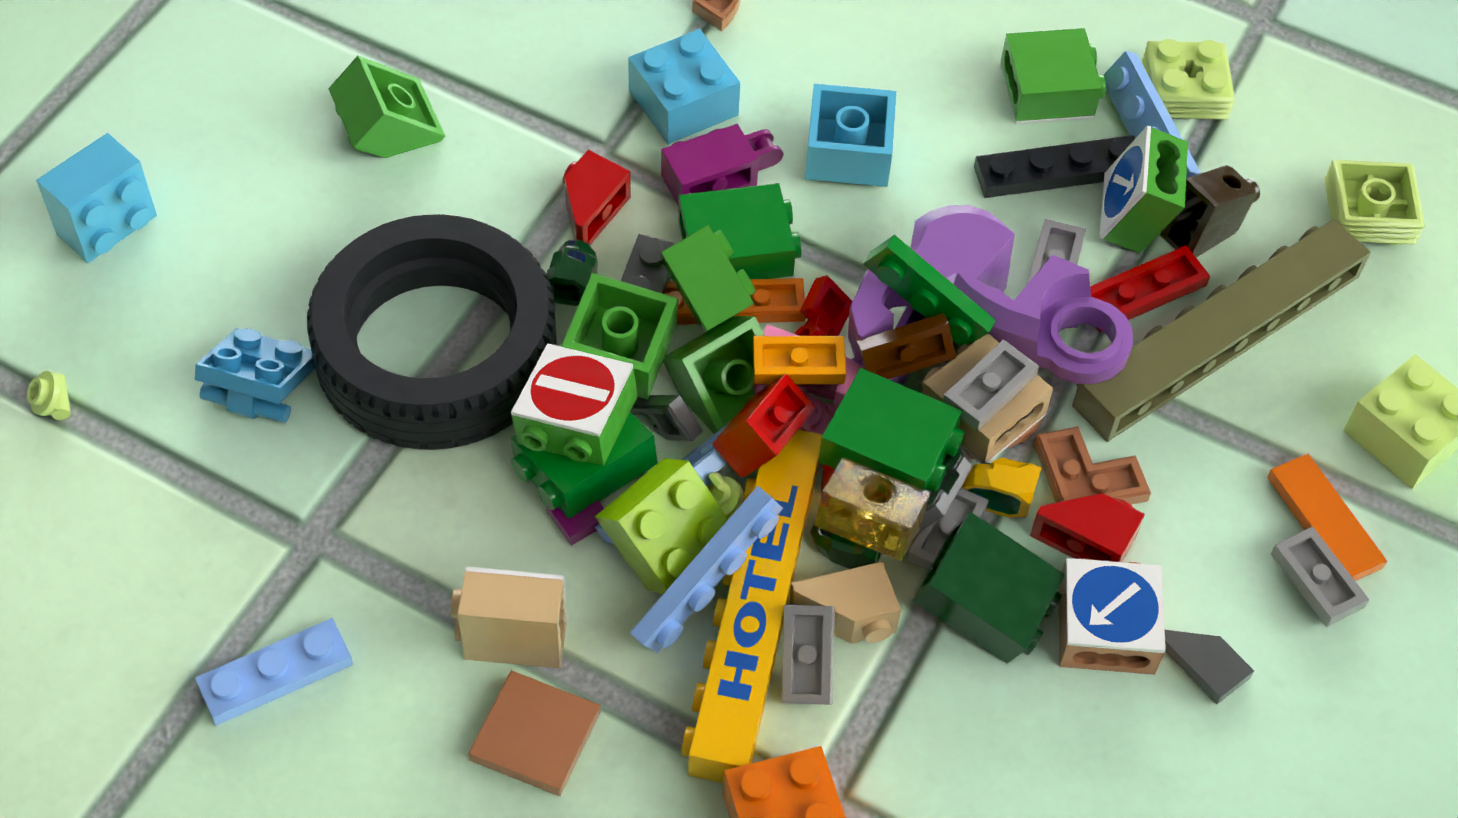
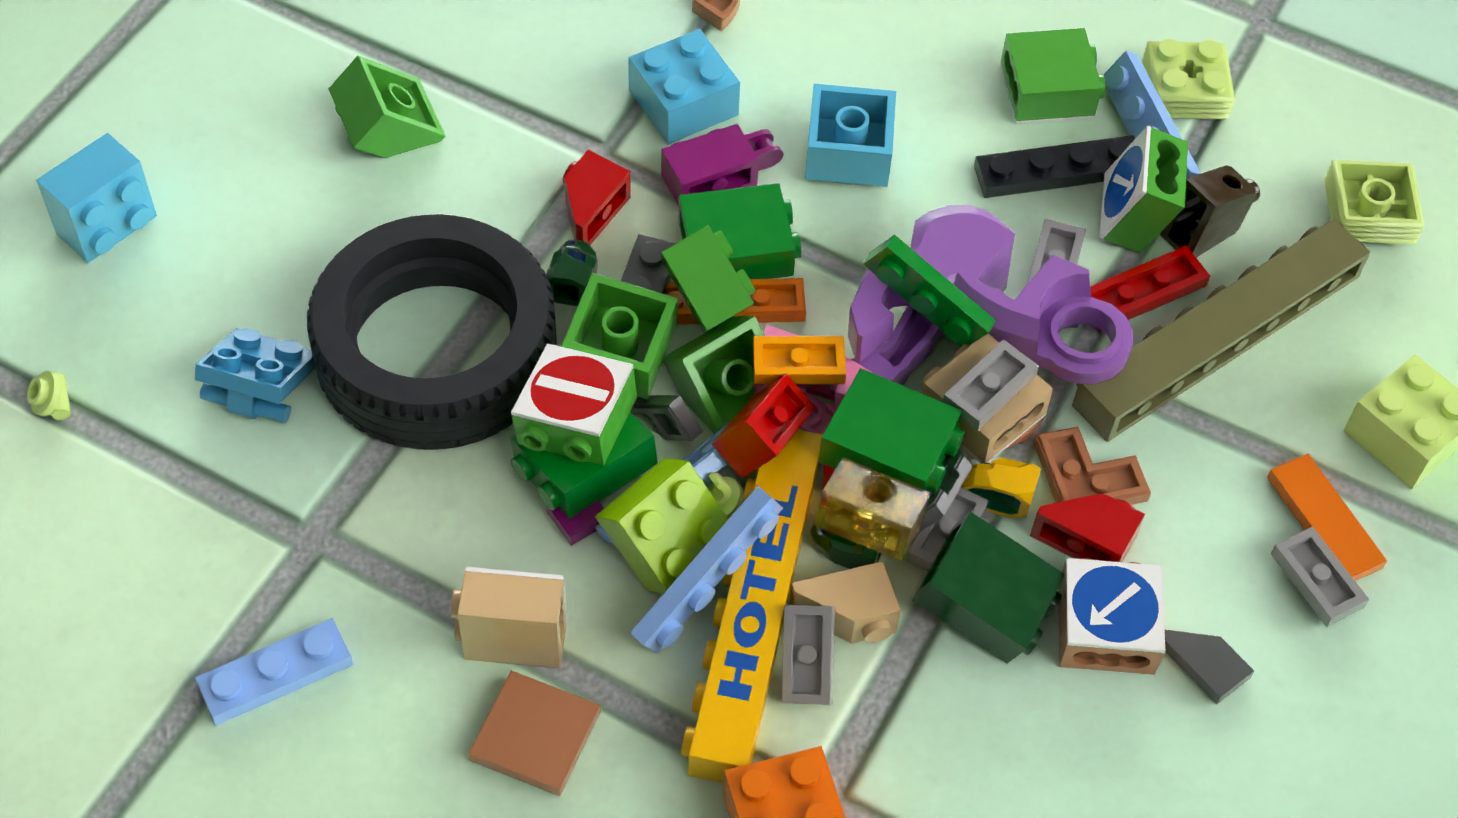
(825, 309): red plate -> none
(908, 348): reddish brown plate -> none

